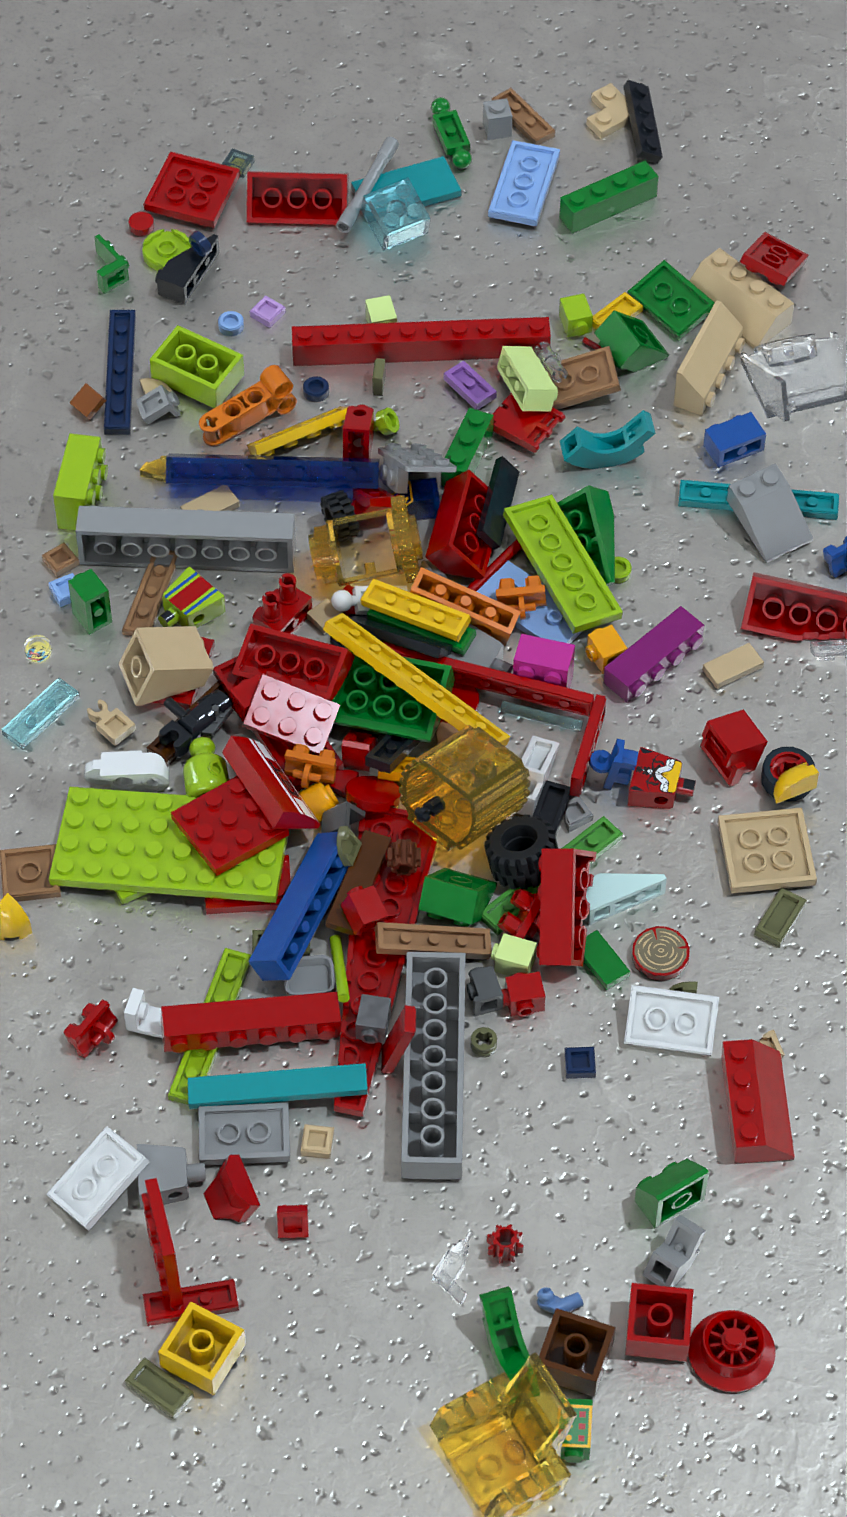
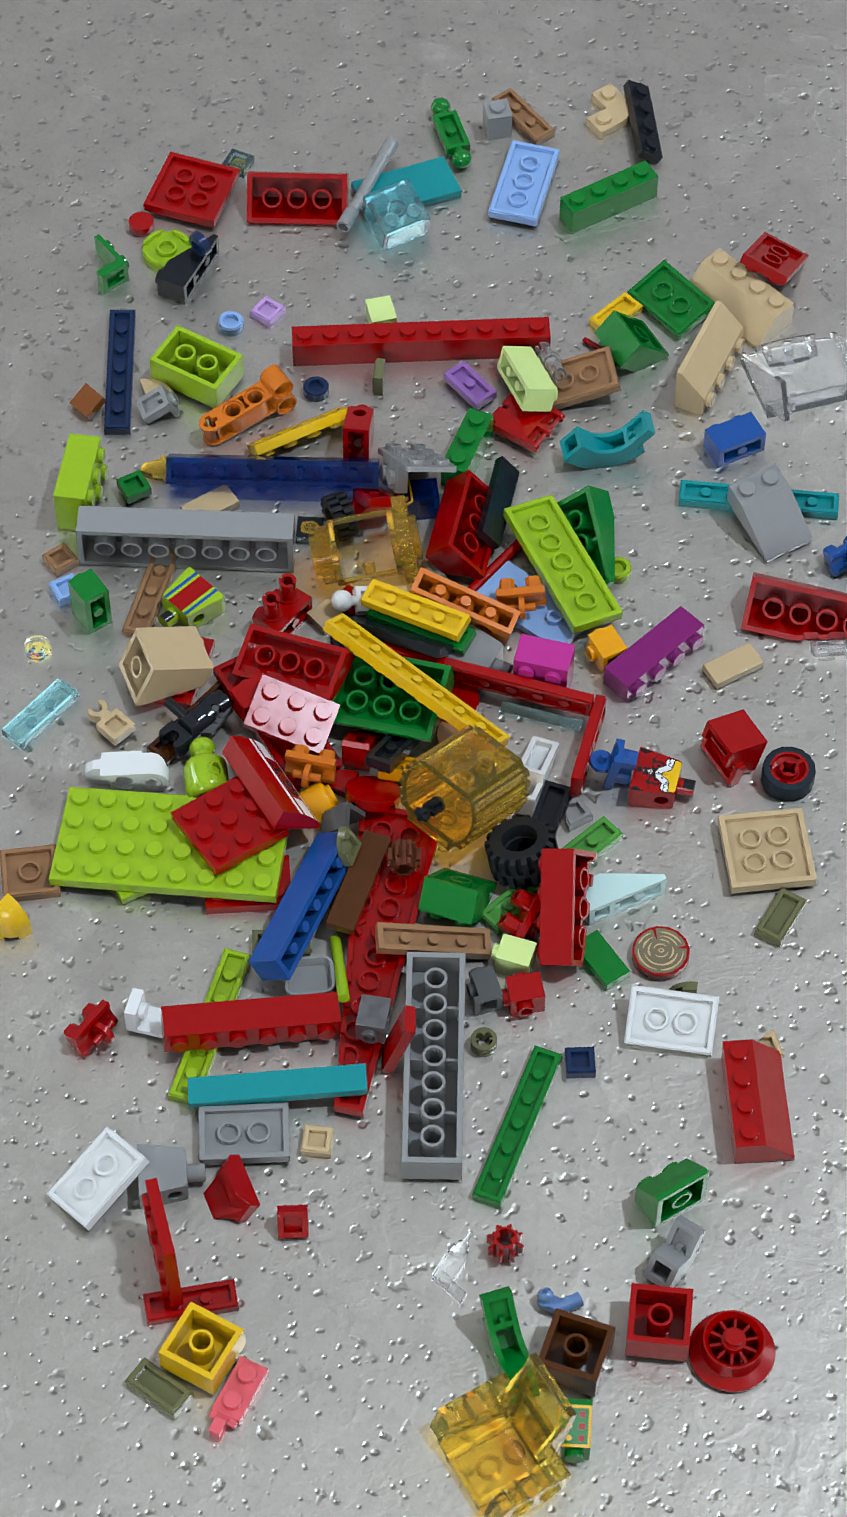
(134, 486): none -> green plate
(236, 1397): none -> coral hinge
(306, 526): none -> tile
(363, 909): red brick -> none
(386, 421): lime tile -> none
(517, 1127): none -> green tile
(575, 315): lime brick -> none
(795, 782): yellow brick -> none

